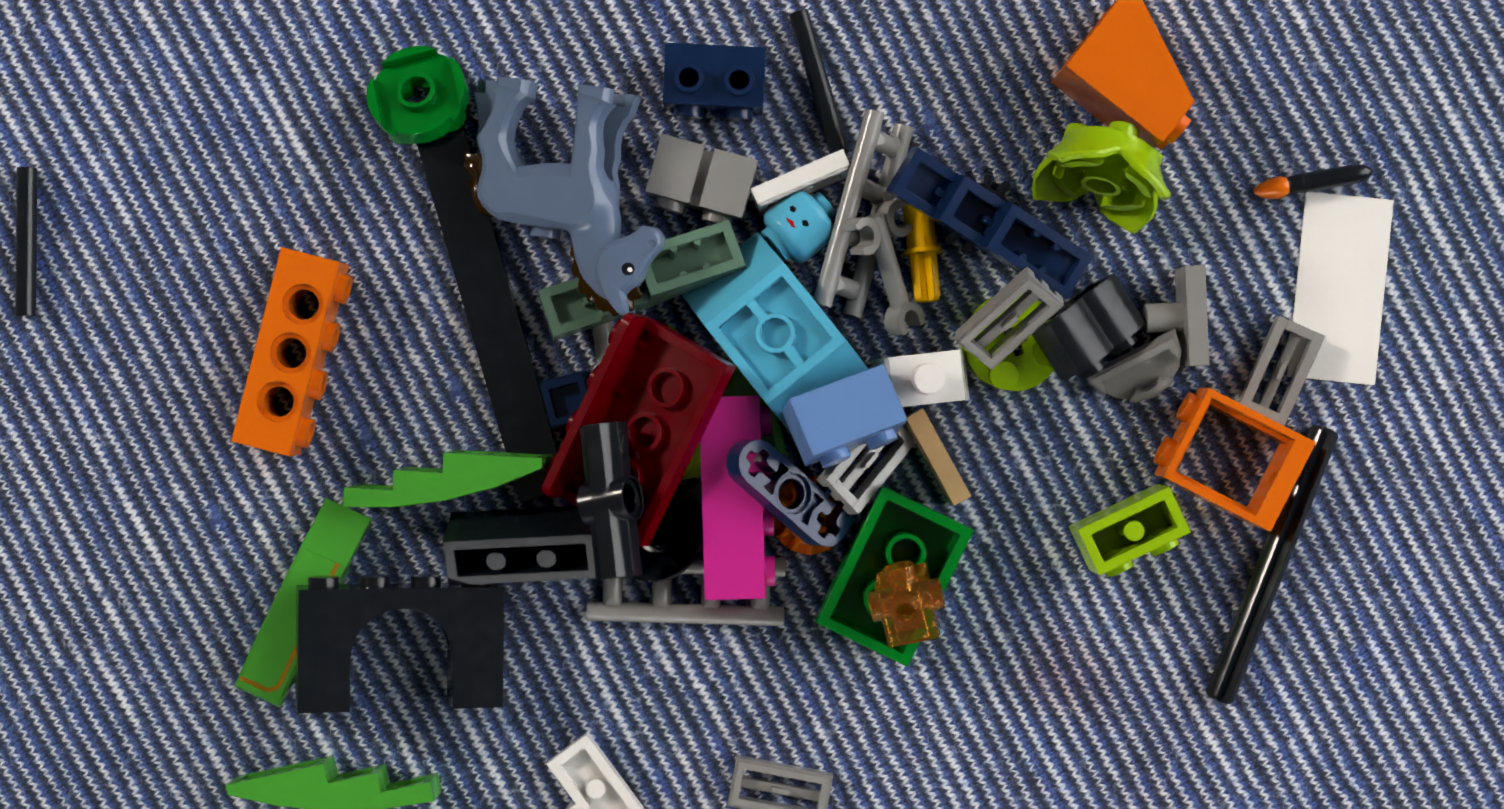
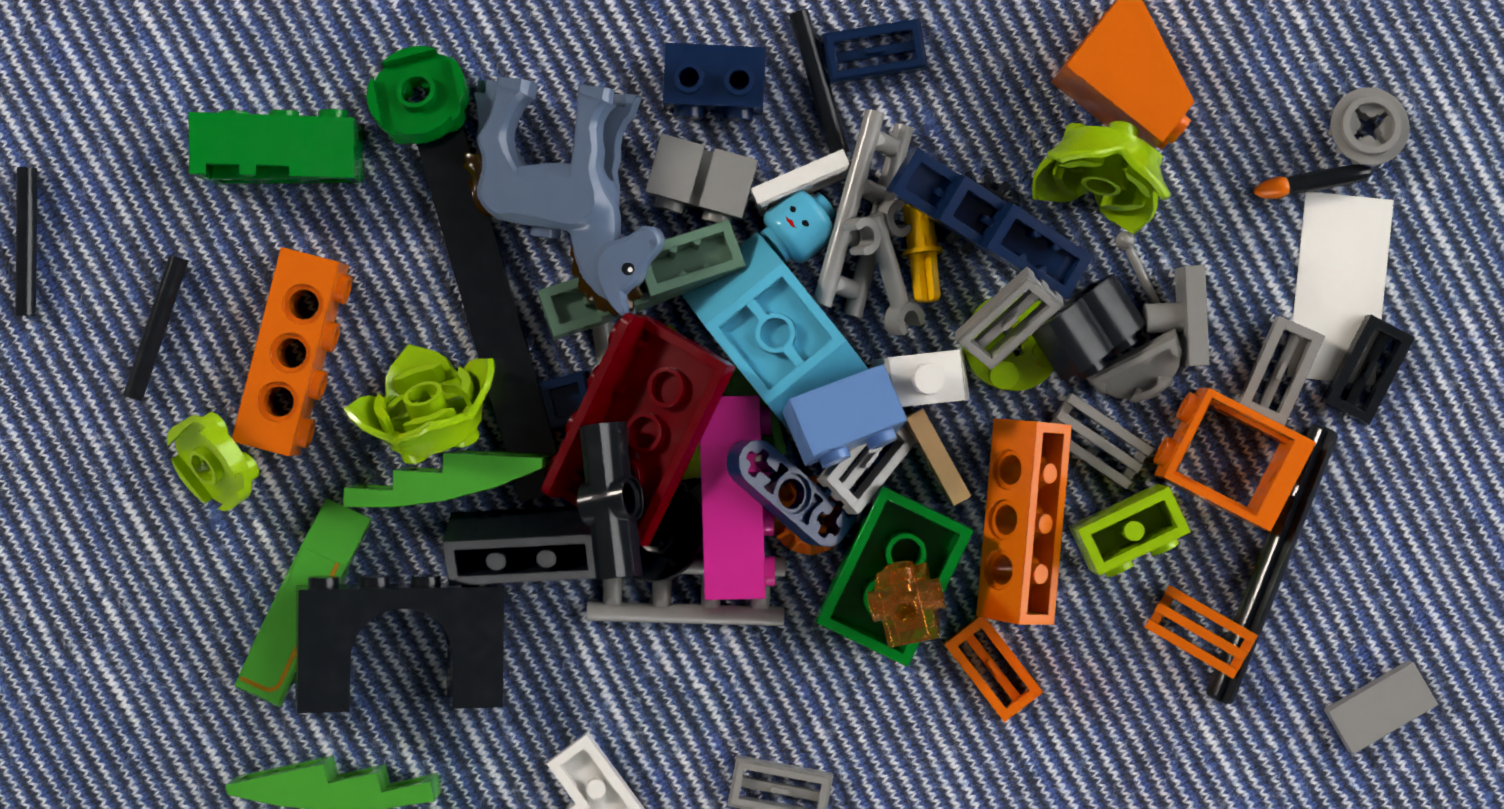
(155, 327): none -> black bar
(212, 461): none -> lime plate
(276, 147): none -> green wedge
(426, 404): none -> lime brick
(874, 71): none -> dark blue tile
(1019, 701): none -> orange tile
(1023, 521): none -> orange brick
(1126, 241): none -> light grey hinge
(1132, 464): none -> light grey tile
(1163, 609): none -> orange tile
(1369, 104): none -> light grey gear
(1381, 707): none -> light grey tile
(1385, 377): none -> black tile

